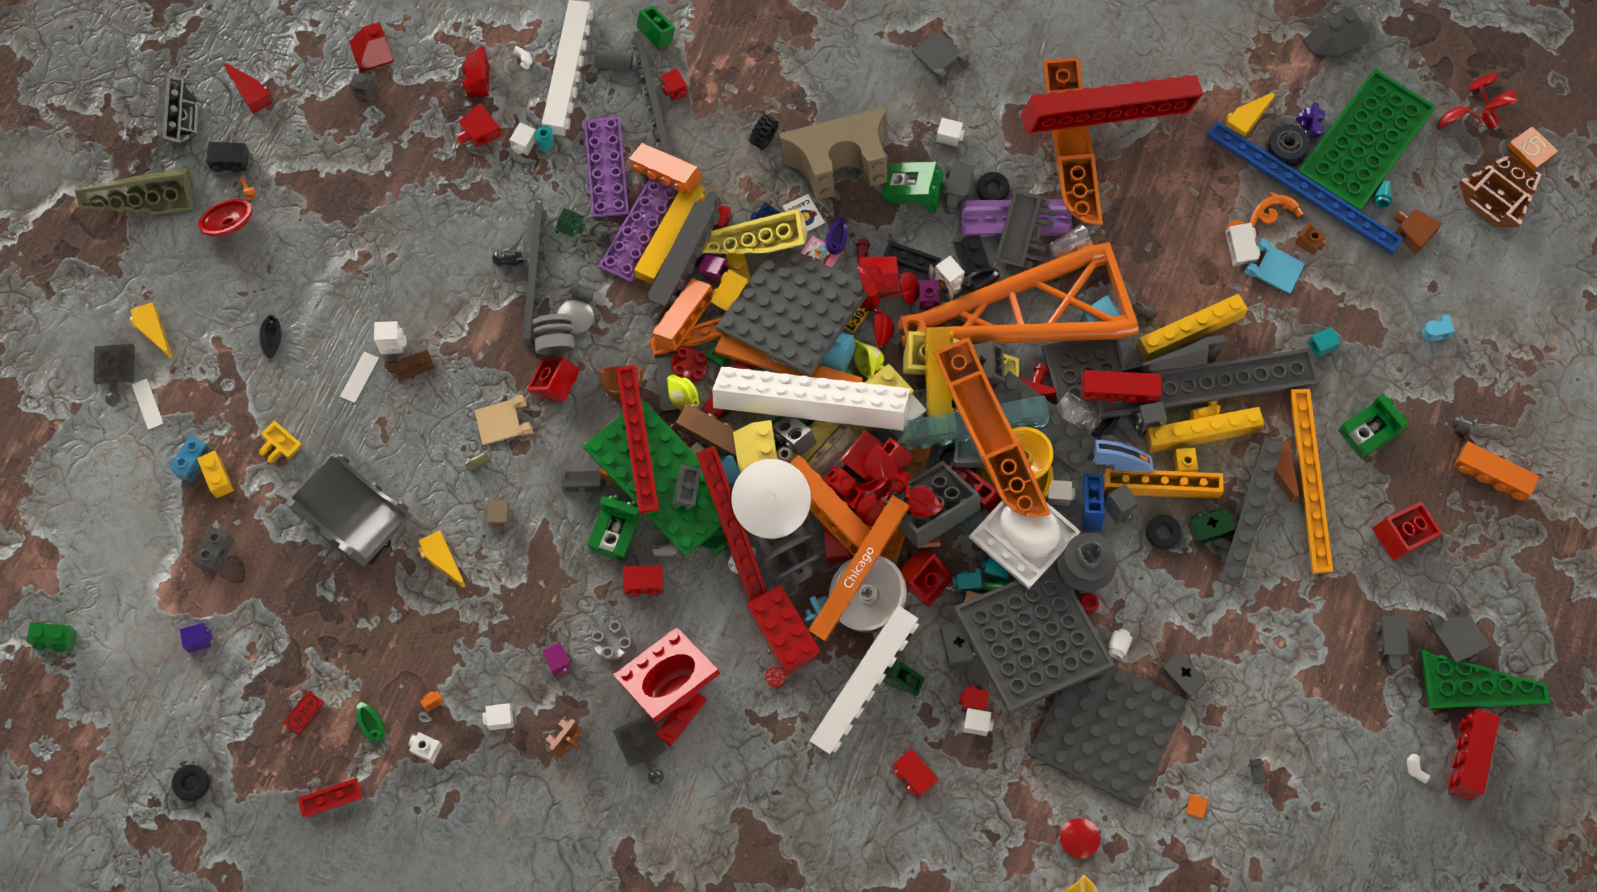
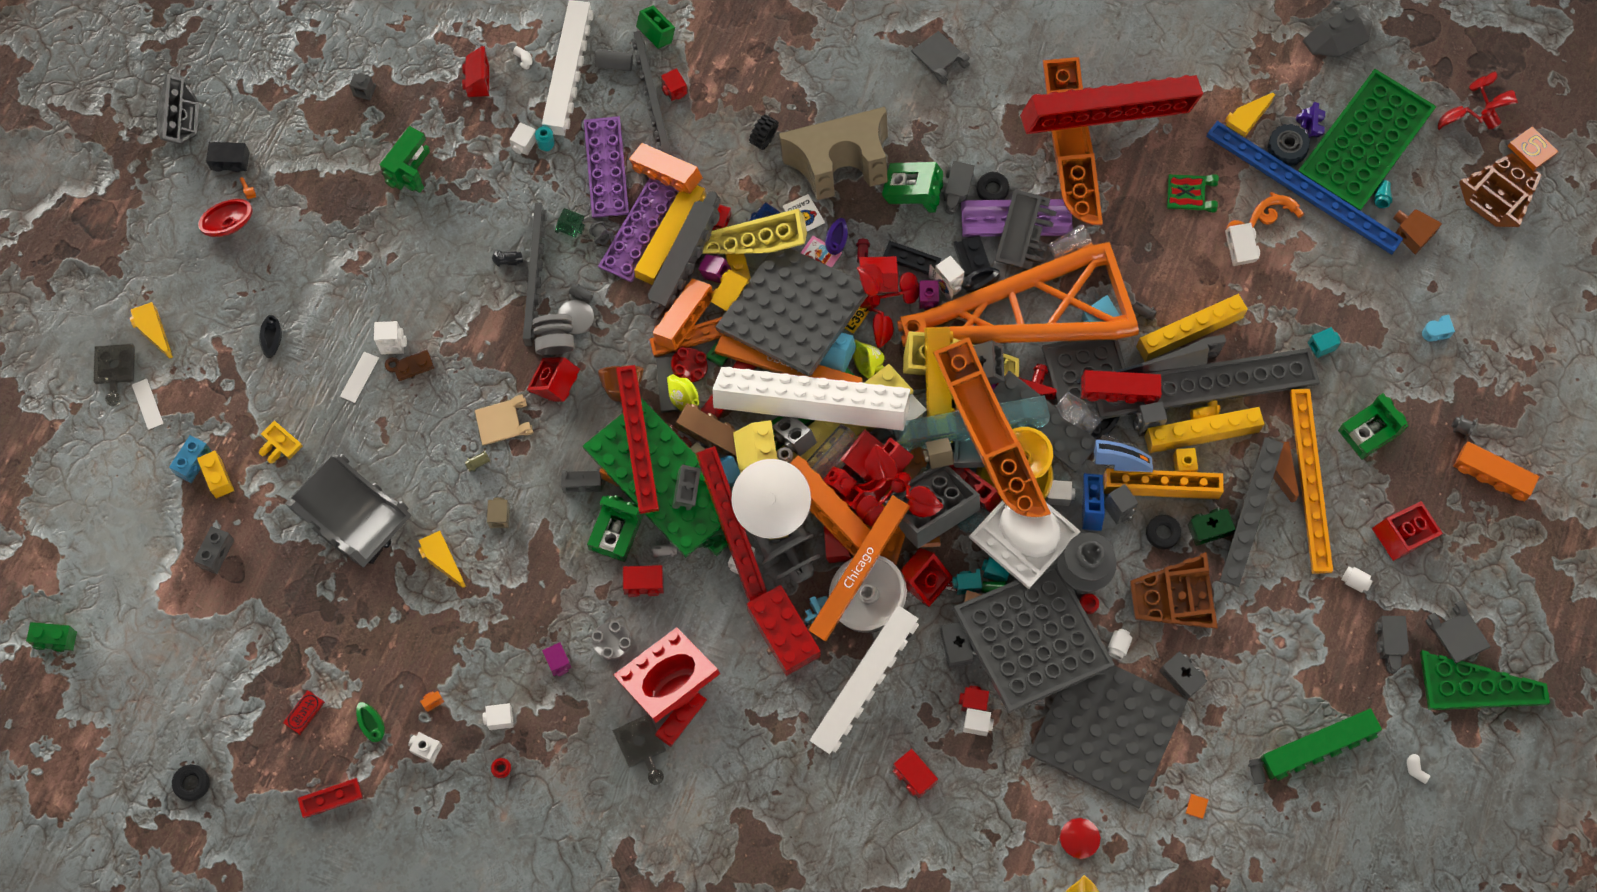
(146, 193): olive wedge -> none
(196, 637): dark purple brick -> none
(250, 89): red slope -> none
(370, 47): red slope -> none
(403, 159): none -> green brick
(478, 127): red torso -> none
(498, 762): none -> red plate
(566, 739): dark orange hips -> none
(775, 677): red tile -> none
(903, 678): dark green slope -> none
(938, 453): none -> dark tan brick
(950, 132): white brick -> none
(1176, 594): none -> dark orange wedge
(1189, 192): none -> green flag
(1276, 268): medium azure flag -> none
(1311, 239): dark orange brick -> none
(1321, 744): none -> green brick
(1357, 579): none -> white brick
(1473, 755): red brick -> none

